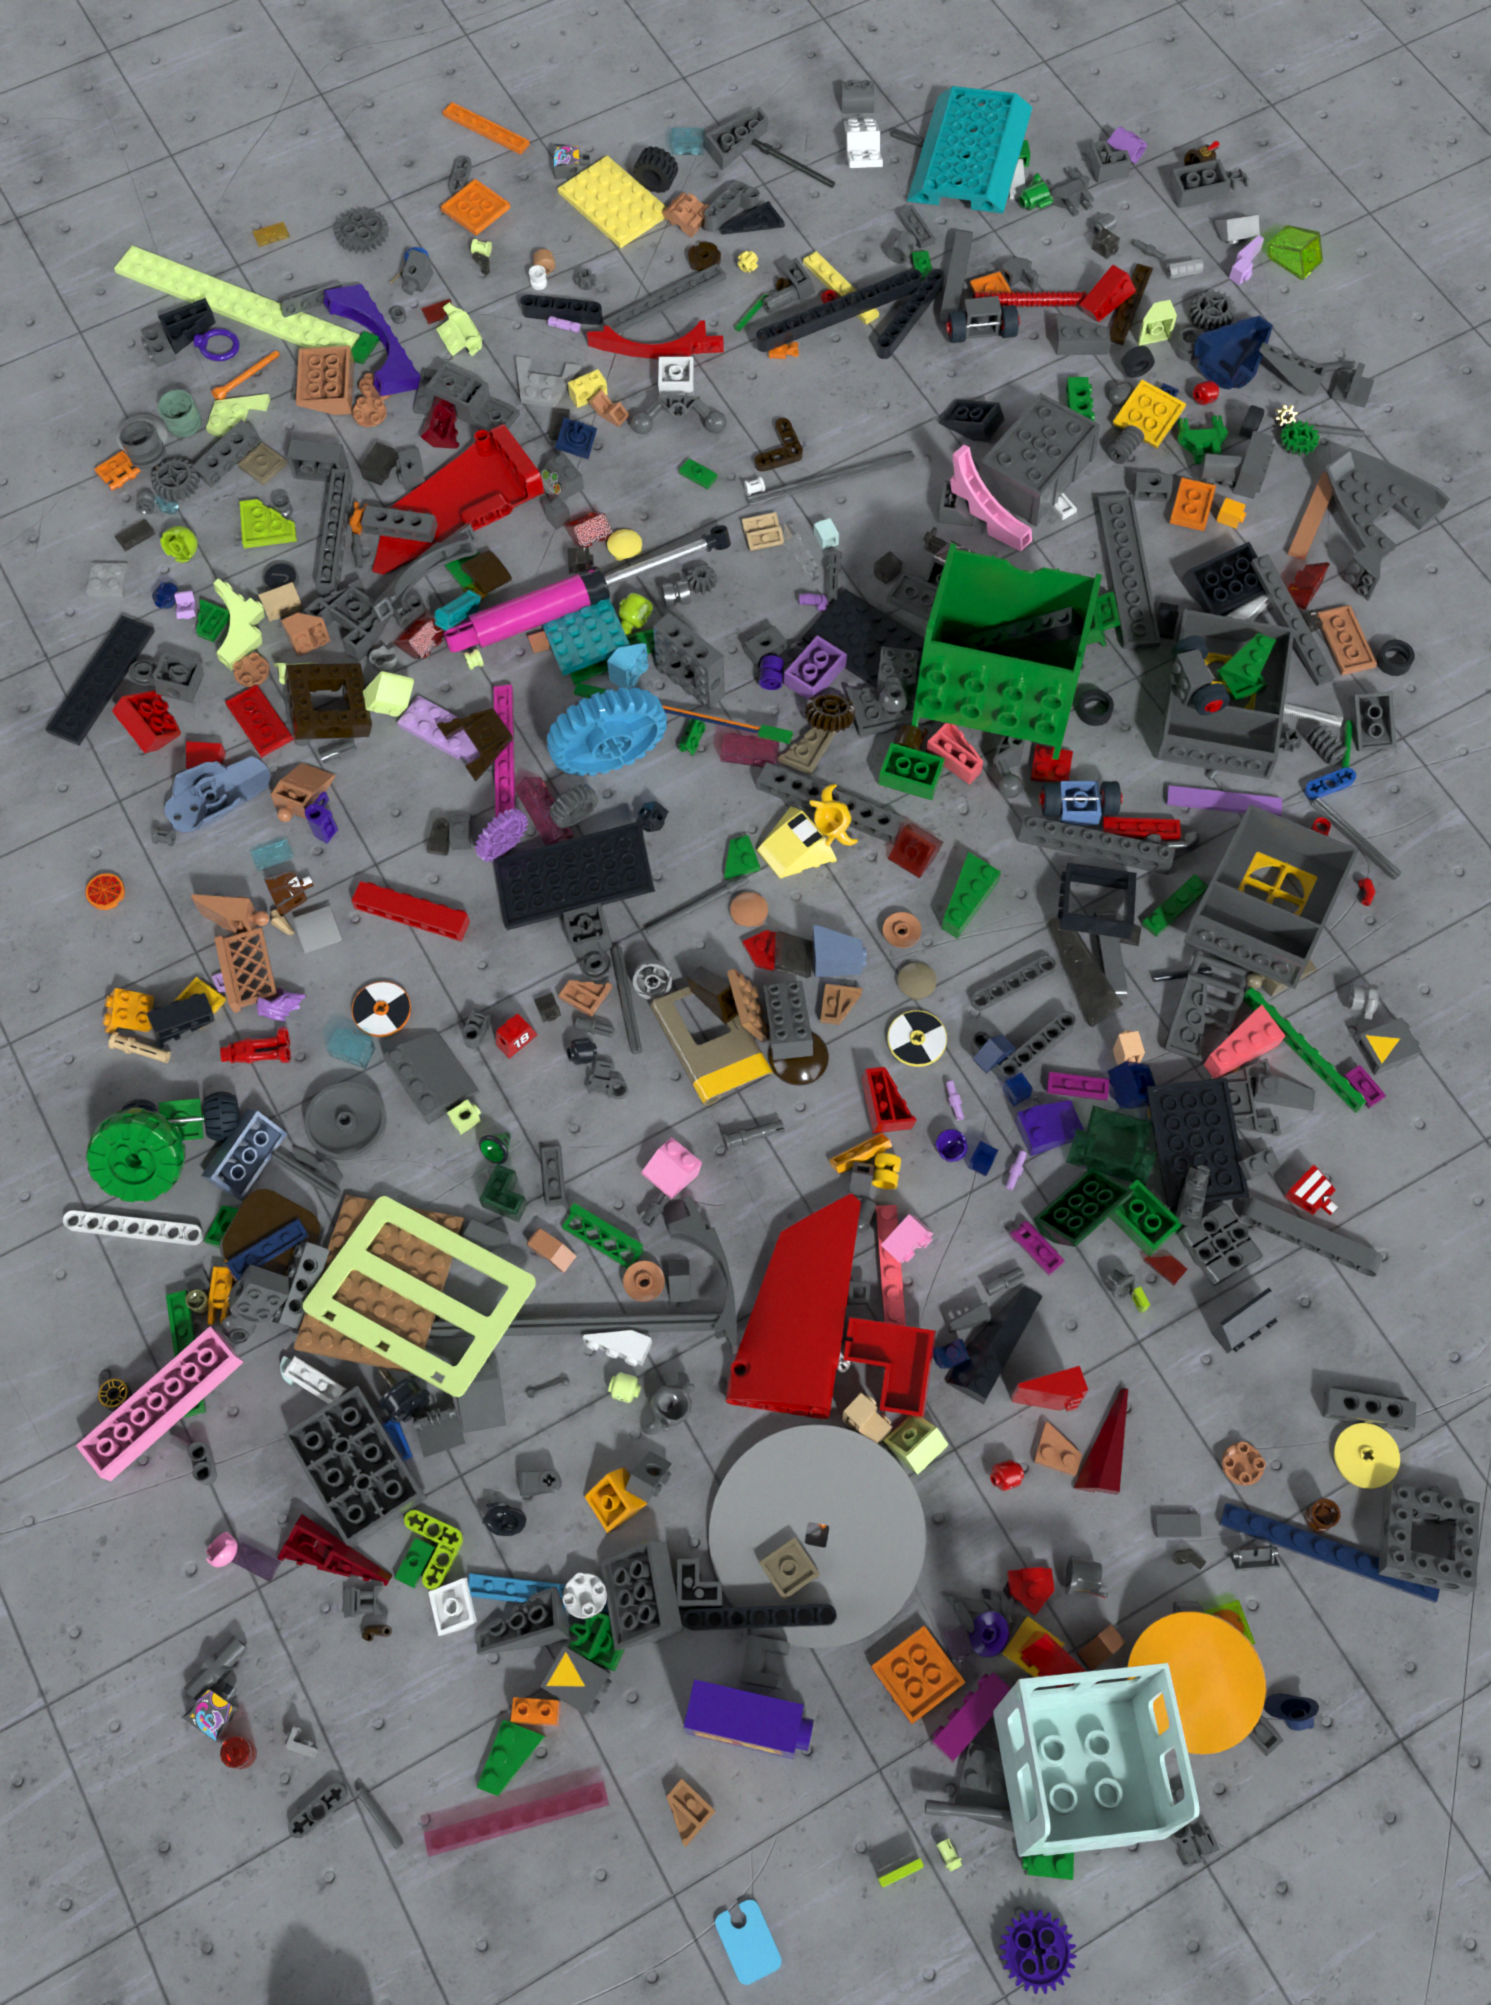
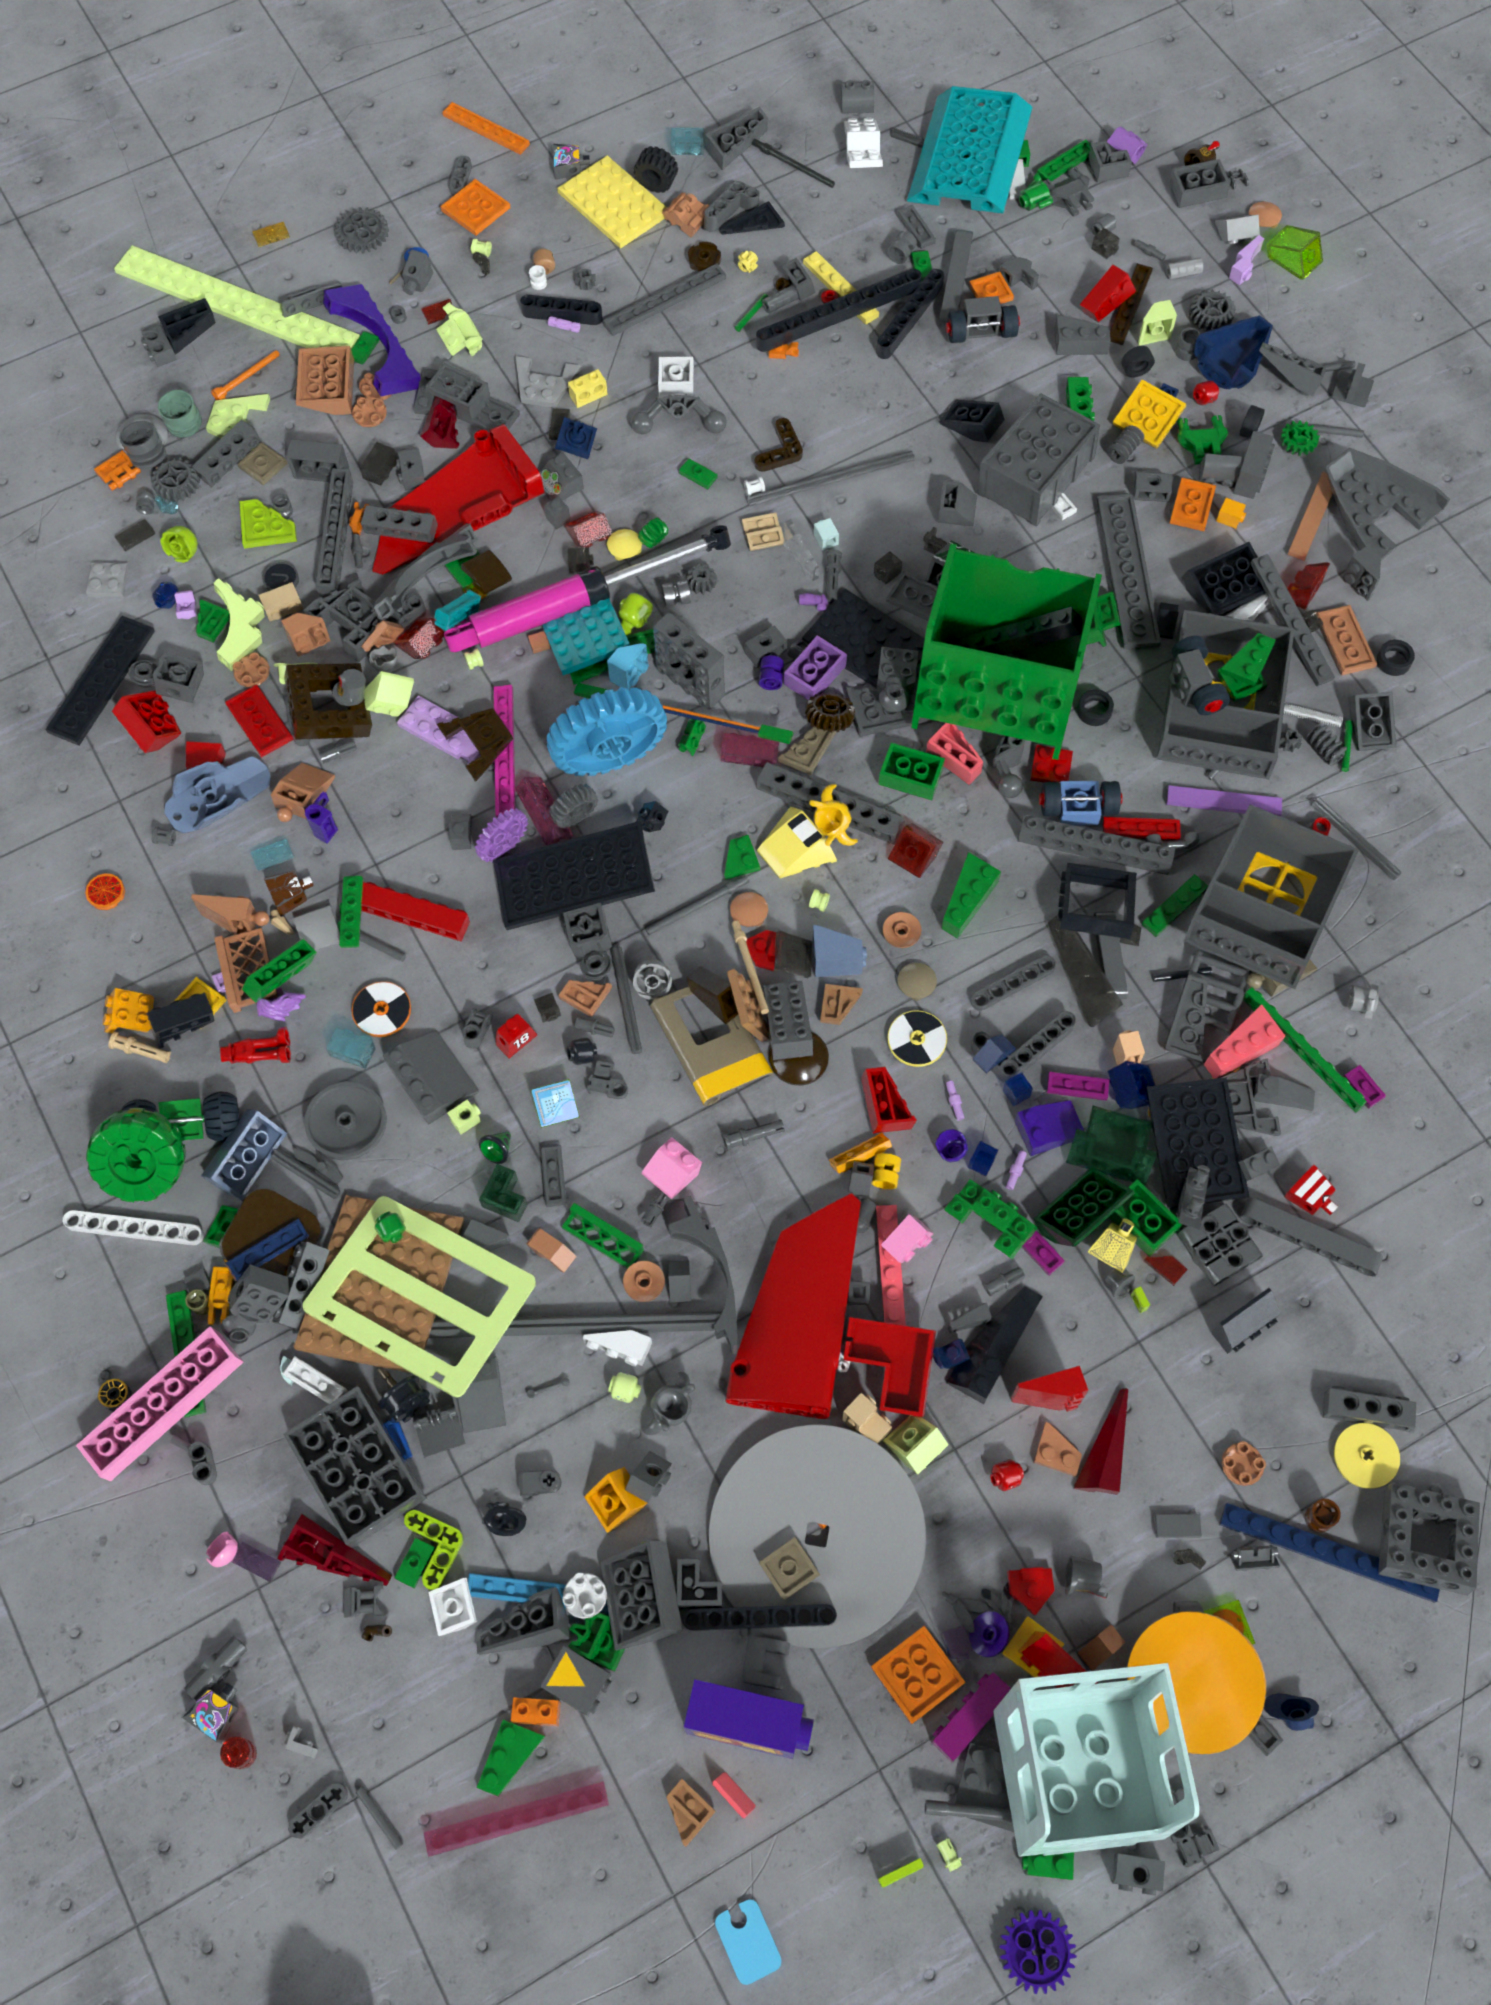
(201, 342): dark purple piece -> none
(279, 970): none -> green brick
(350, 688): none -> dark grey hat
(350, 912): none -> green bracket
(382, 947): none -> dark grey bar
(384, 633): none -> nougat wing
(390, 1227): none -> green head
(439, 841): clear smoke piece -> none
(555, 1103): none -> piece
(612, 412): nougat slope -> none
(653, 532): none -> green gear
(692, 343): red slope -> none
(734, 1795): none -> coral slope
(740, 939): none -> tan bar
(819, 900): none -> yellowish green wheel
(910, 736): dark brown hat -> none
(983, 505): bright pink arch -> none
(1002, 1216): none -> green bracket
(1037, 299): red piece -> none
(1065, 161): none -> green plate
(1115, 1245): none -> light yellow torso
(1120, 393): dark grey hair -> none
(1152, 1869): none -> dark grey brick
(1268, 213): none -> nougat dish
(1282, 412): light yellow gear -> none
(1326, 790): blue beam -> none
(1368, 886): red arm -> none
(1388, 1046): dark grey brick -> none

